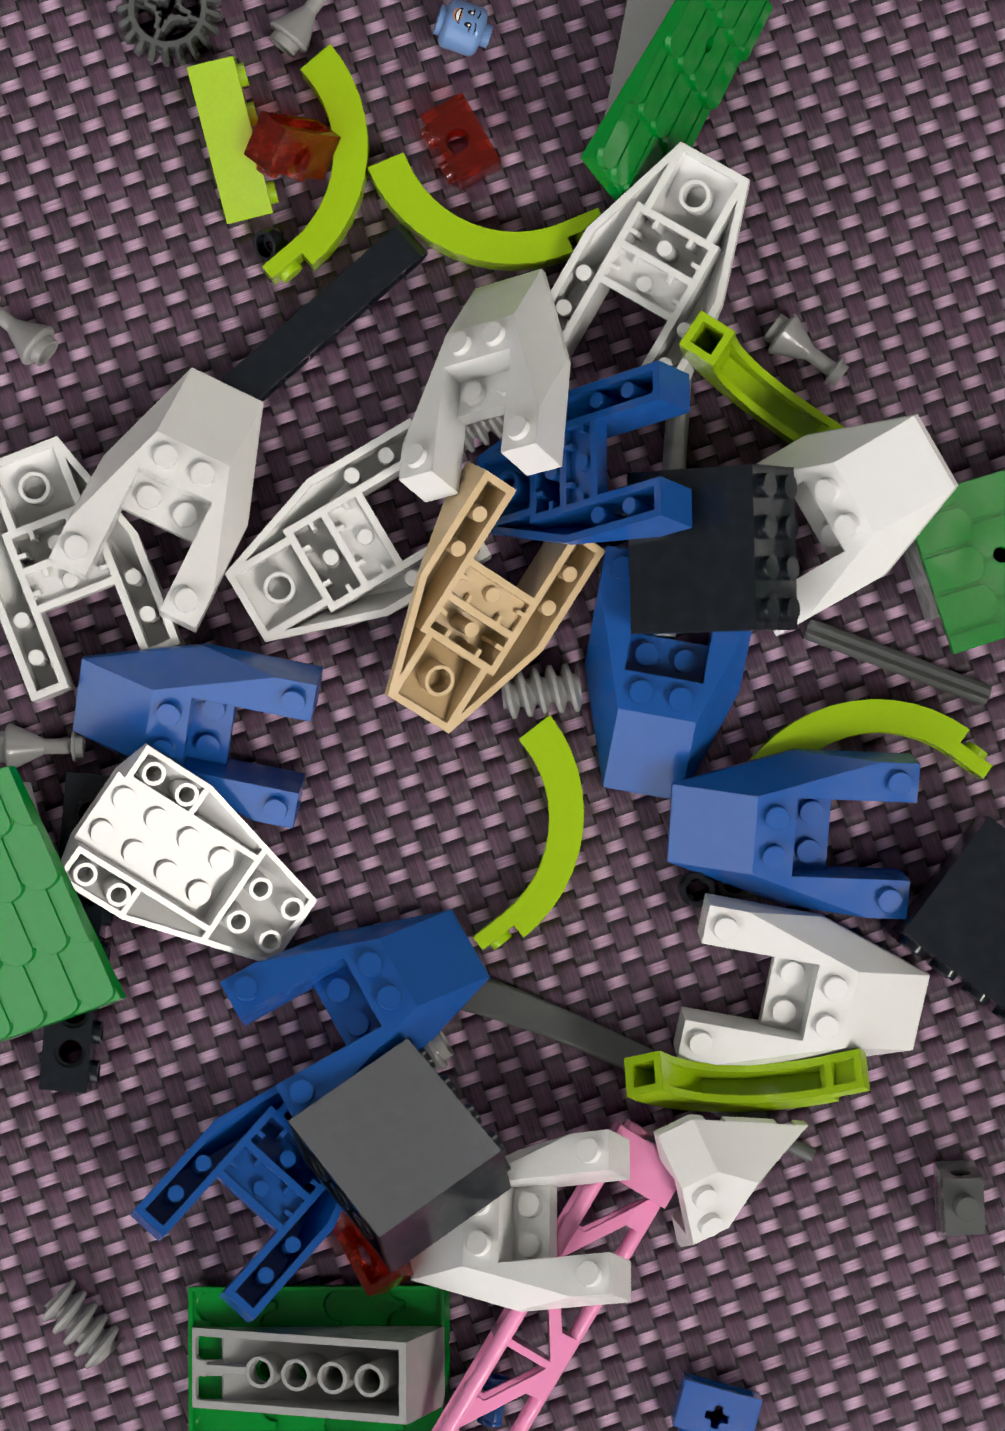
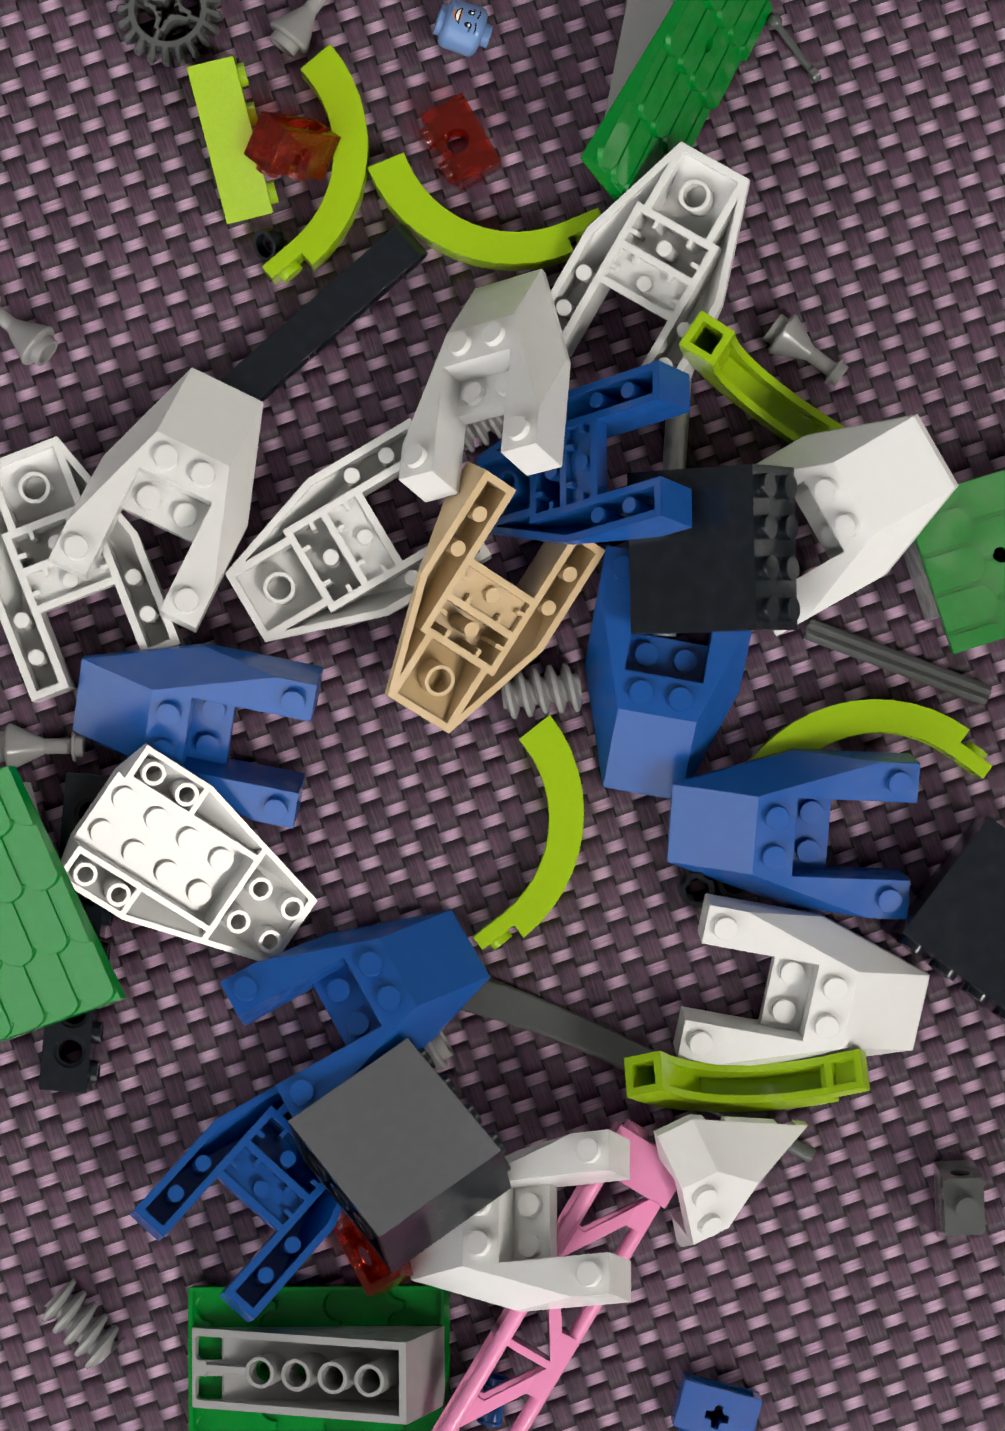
(775, 22): none -> dark grey hinge

